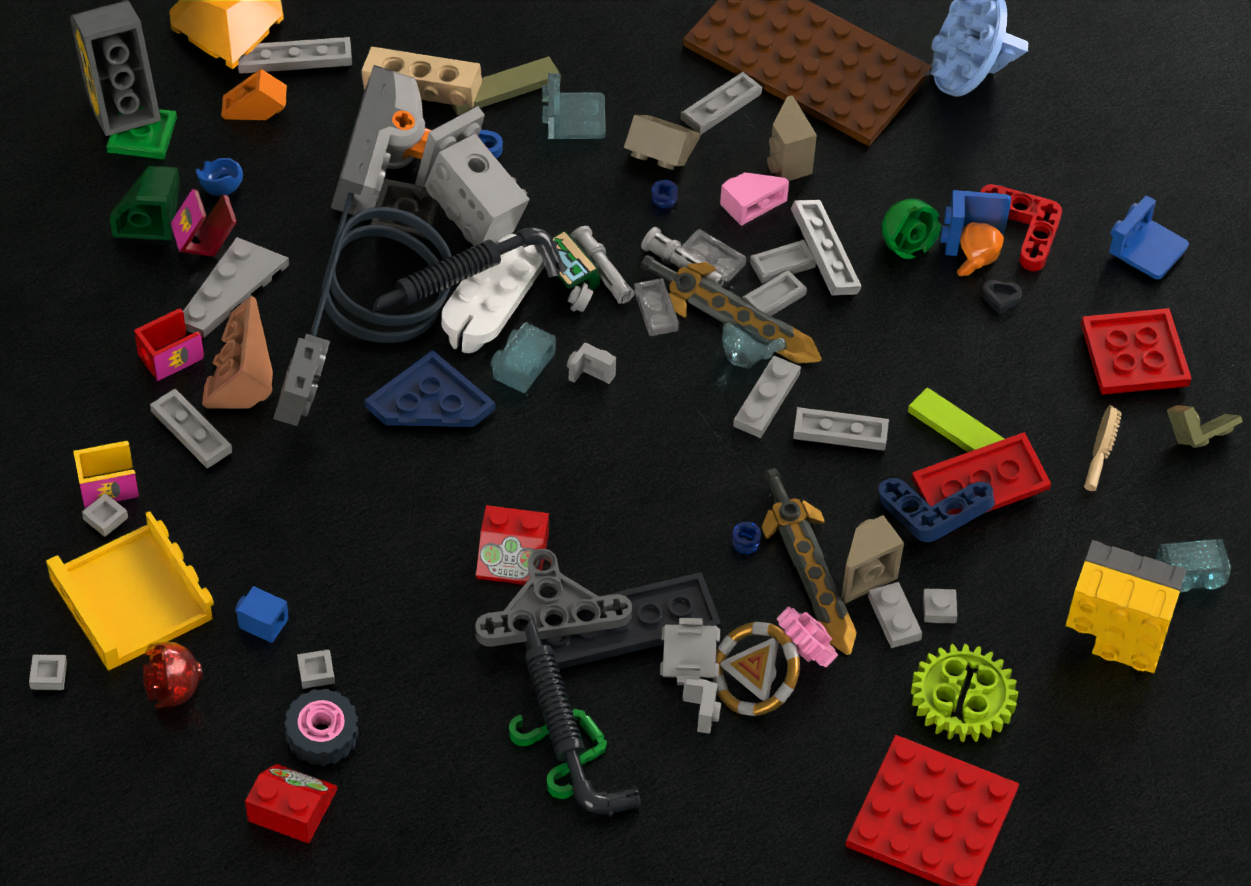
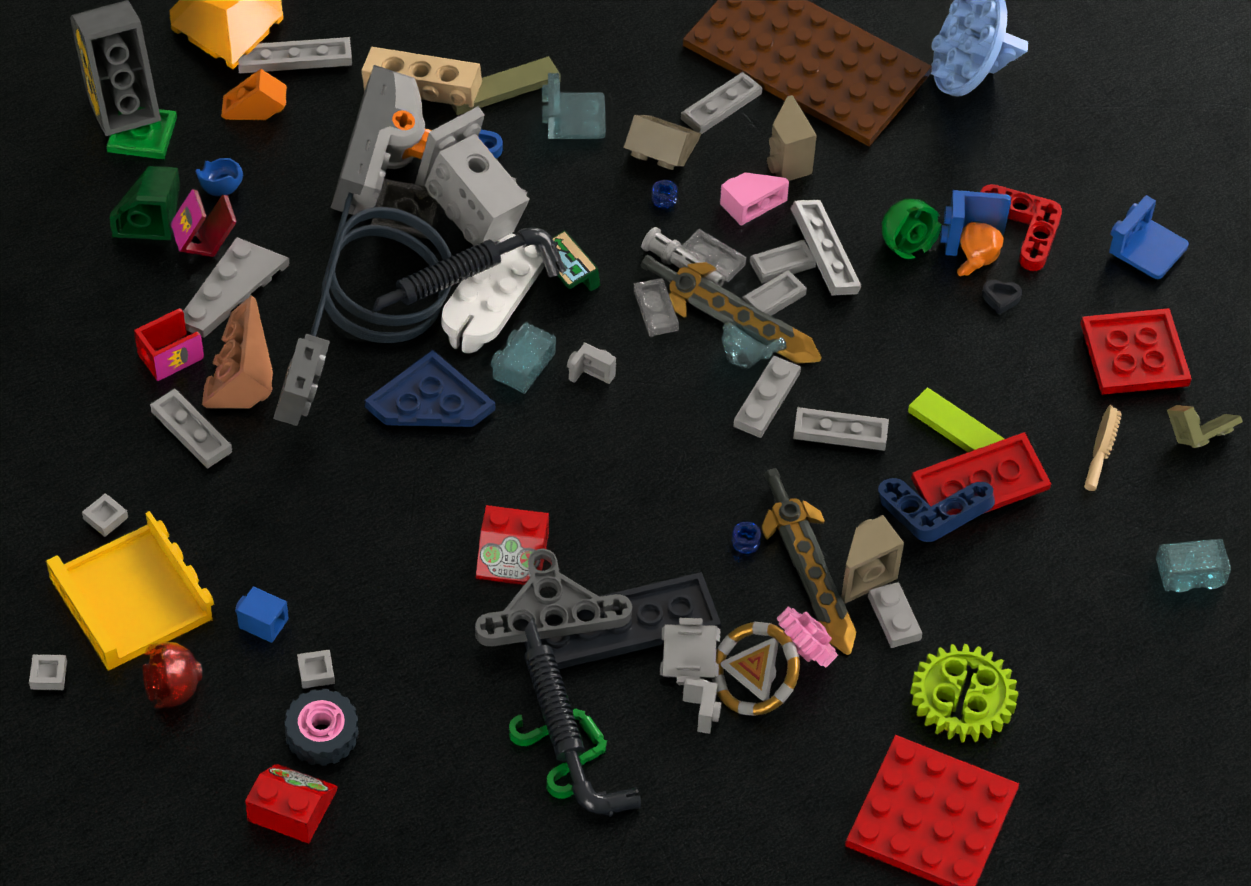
(106, 460): yellow piece -> none
(580, 297): light grey plate -> none
(607, 271): light grey pin -> none
(940, 605): light grey plate -> none
(1125, 604): yellow piece -> none

